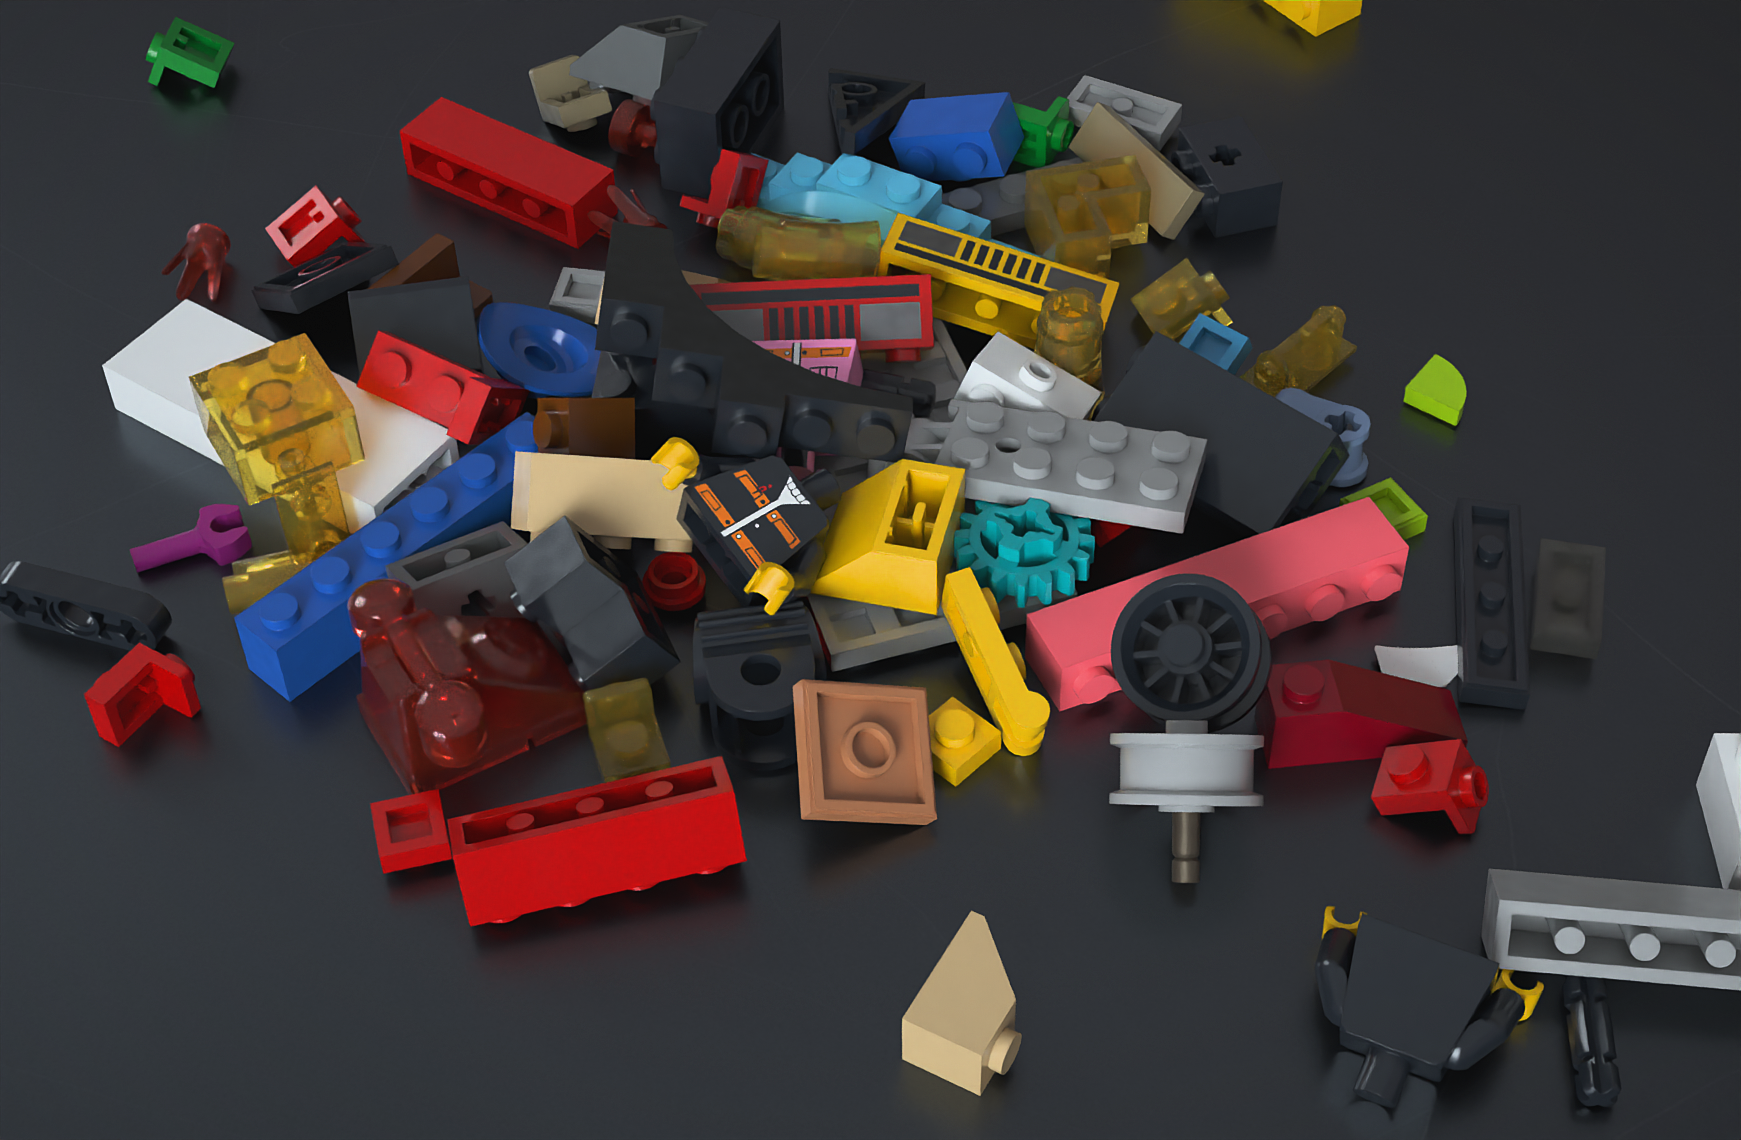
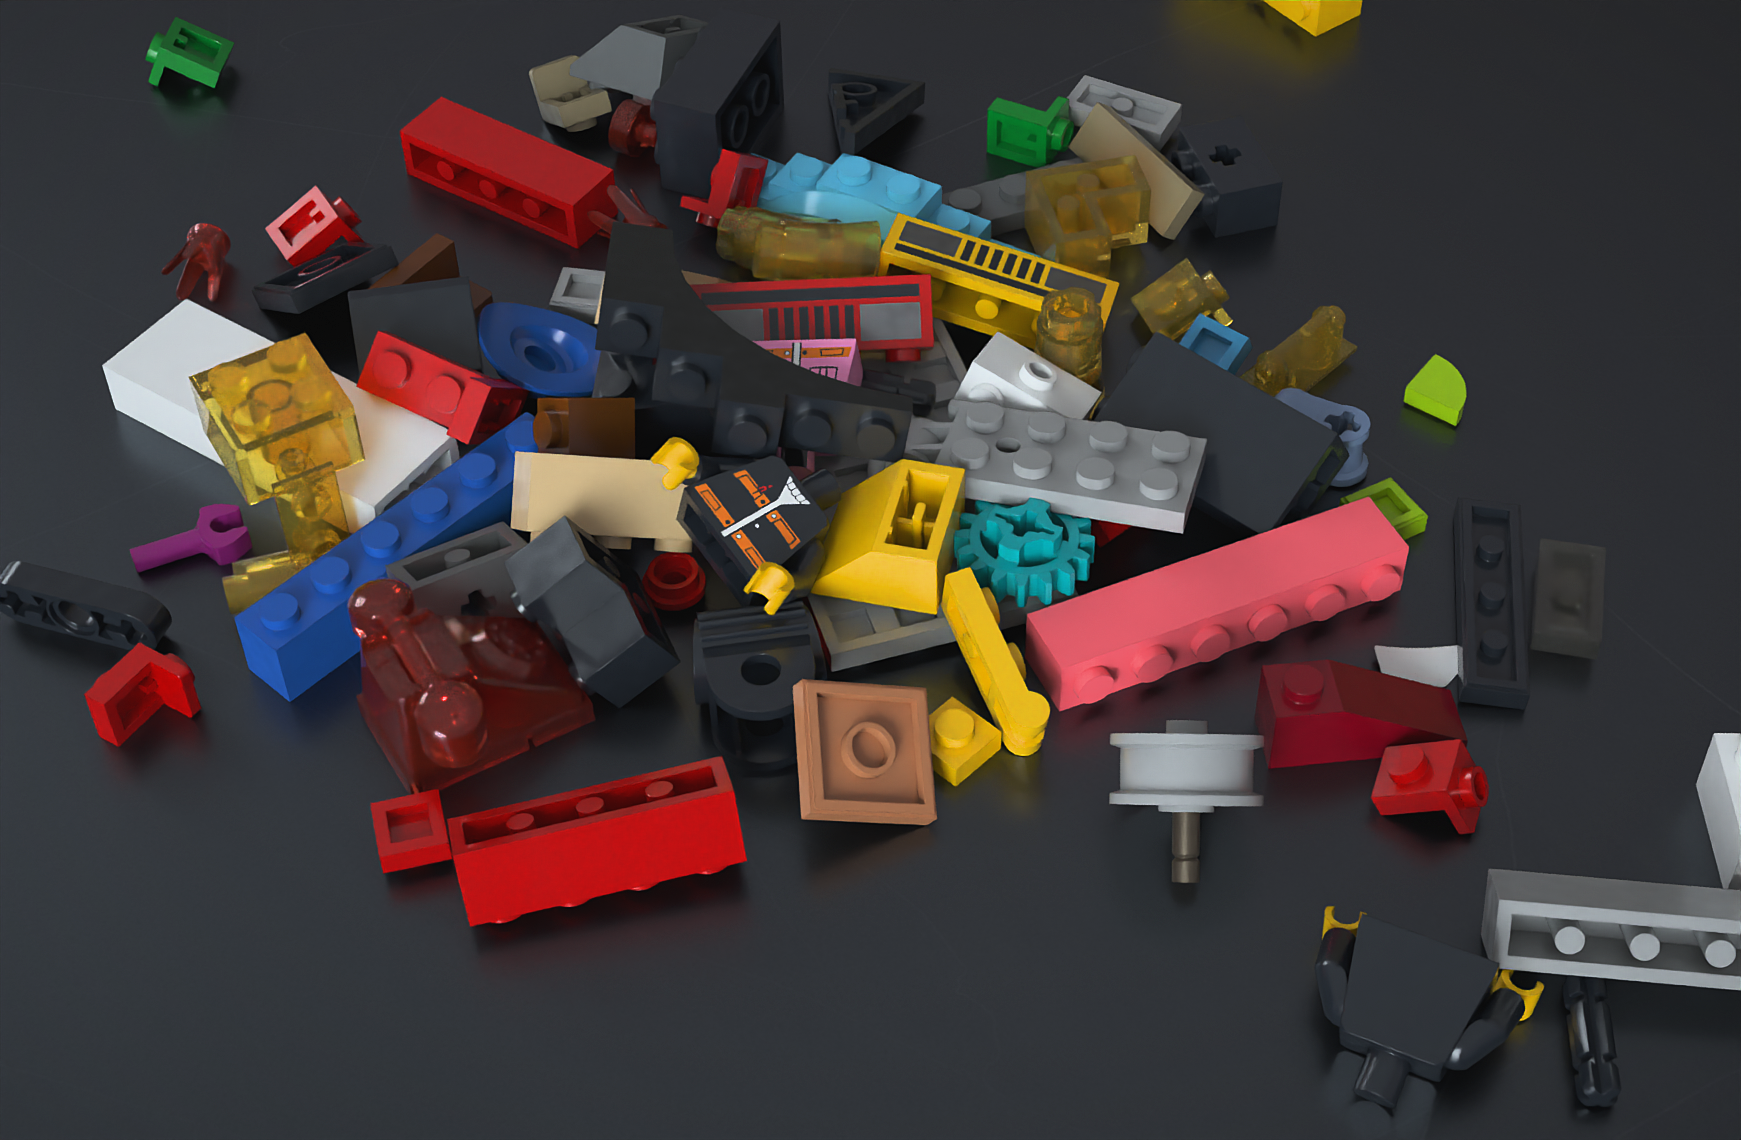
(624, 730): clear yellow bracket -> none
(957, 137): blue brick -> none
(964, 1013): tan slope -> none
(1191, 651): black wheel -> none

